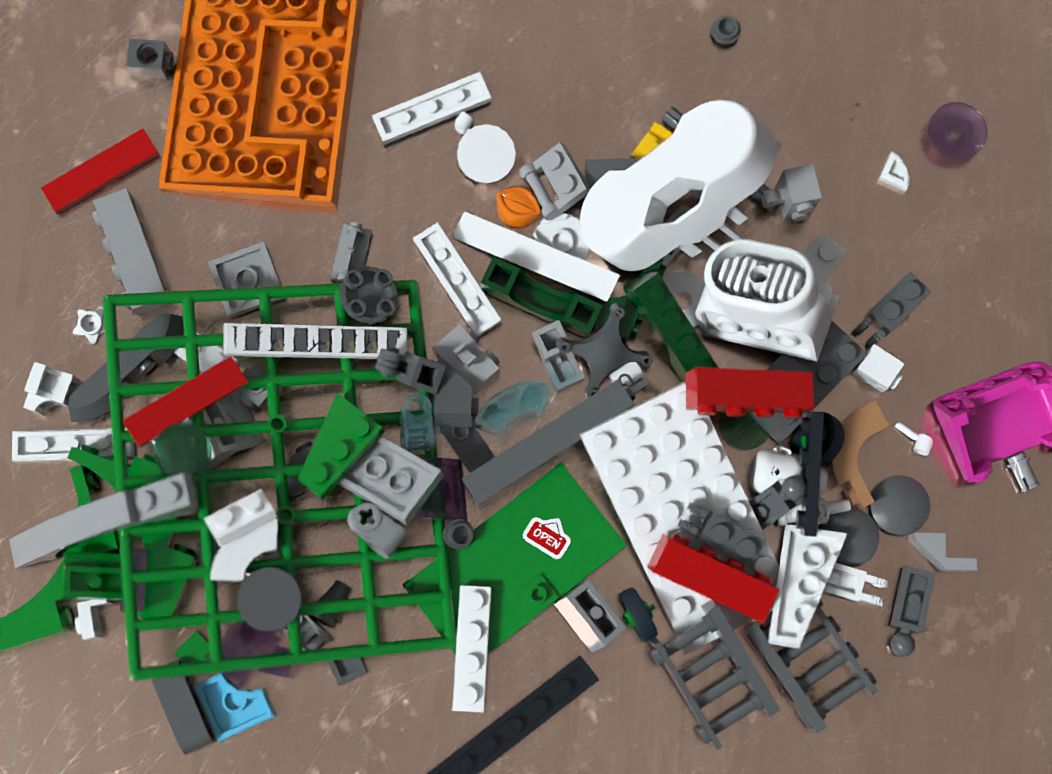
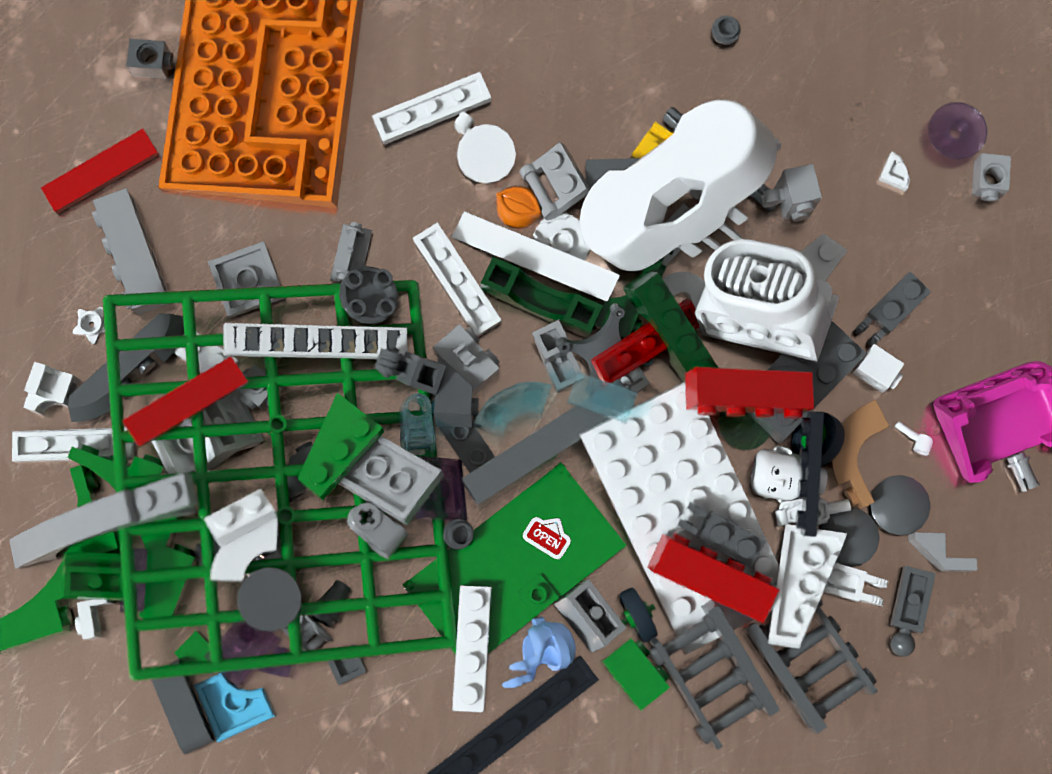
(182, 450): clear green piece -> none
(545, 644): none -> light blue hair
(602, 397): none -> clear light blue tile
(636, 349): none -> red tile
(636, 673): none -> green brick
(777, 500): dark grey plate -> none
(992, 164): none -> light grey brick

